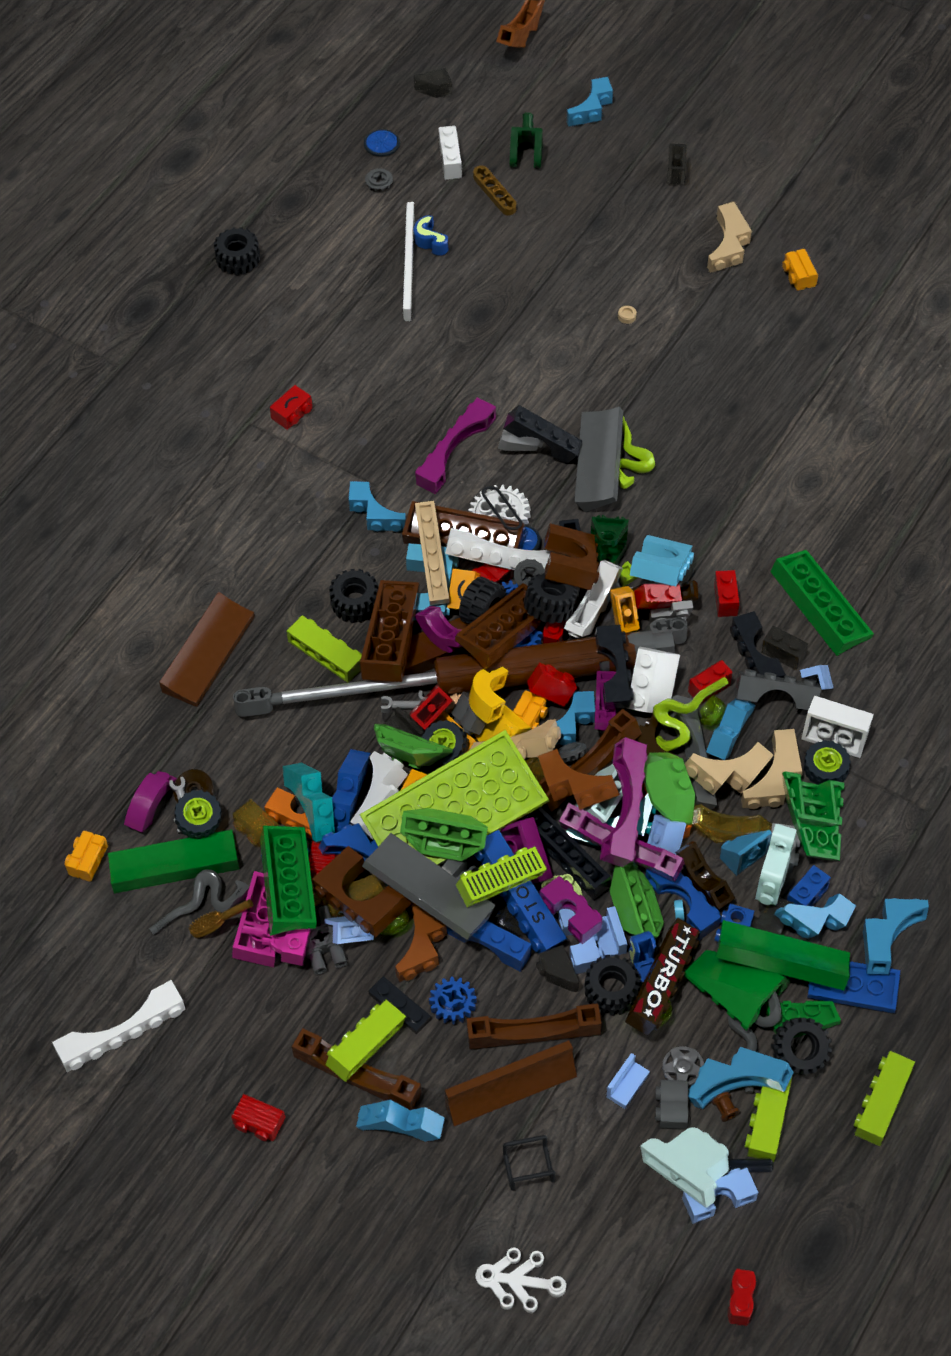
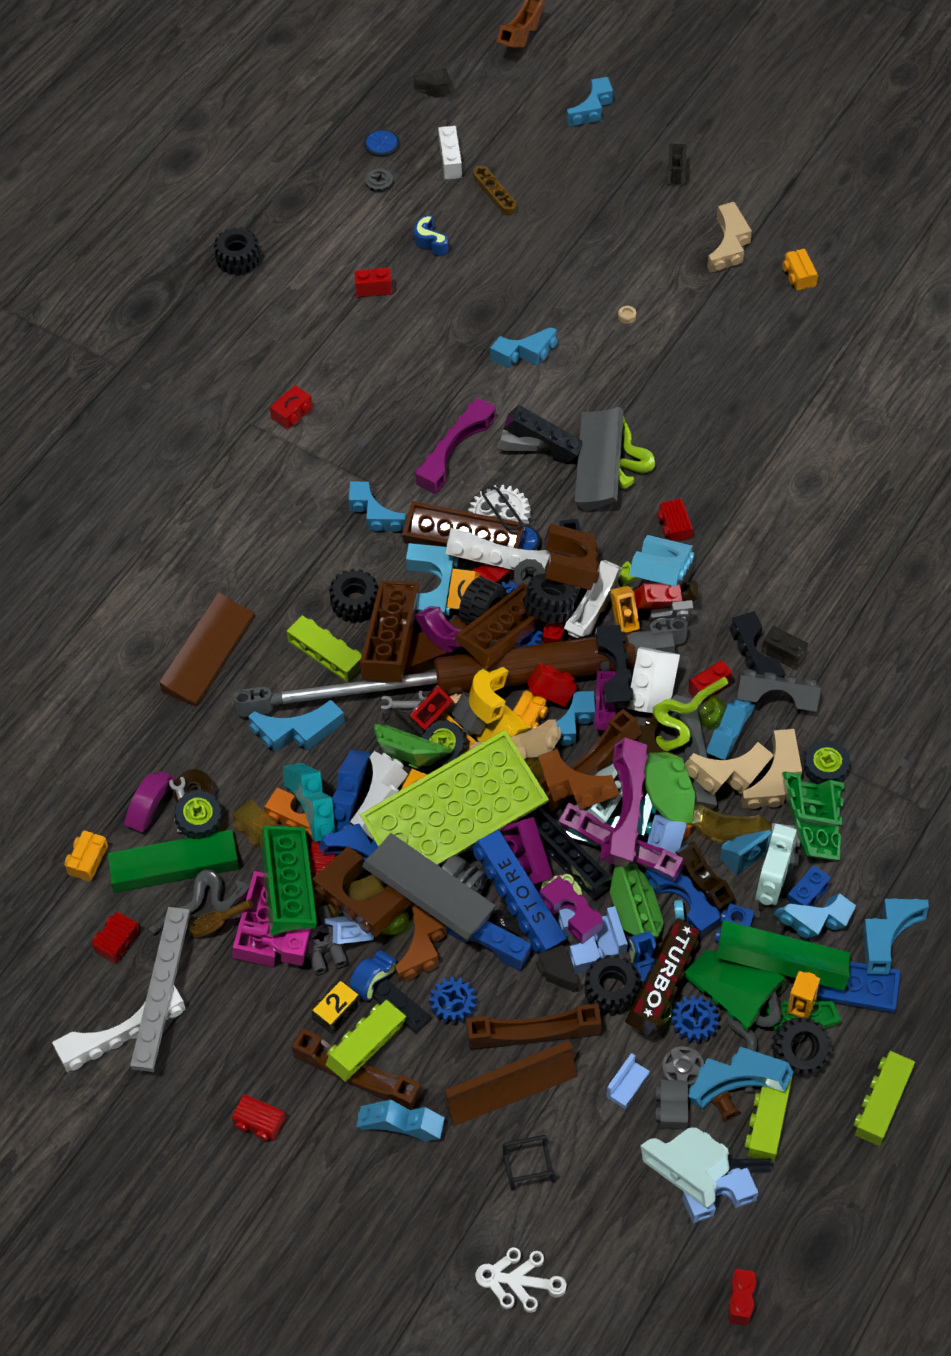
(115, 937): none -> red brick
(160, 989): none -> light grey plate
(304, 729): none -> dark azure arch
(335, 1006): none -> brick
(371, 971): none -> blue animal
(373, 282): none -> red brick
(408, 270): white tile -> none
(432, 553): tan plate -> none
(443, 833): bright green wedge -> none
(501, 876): lime brick -> none
(526, 136): dark green piece -> none
(530, 349): none -> dark azure arch
(572, 751): dark grey gear -> none
(611, 537): dark green piece -> none
(674, 520): none -> red brick
(704, 1015): none -> blue gear
(726, 593): red brick -> none
(803, 994): none -> light orange brick
(820, 601): green arch -> none
(823, 674): light blue panel -> none
(837, 723): white slope -> none

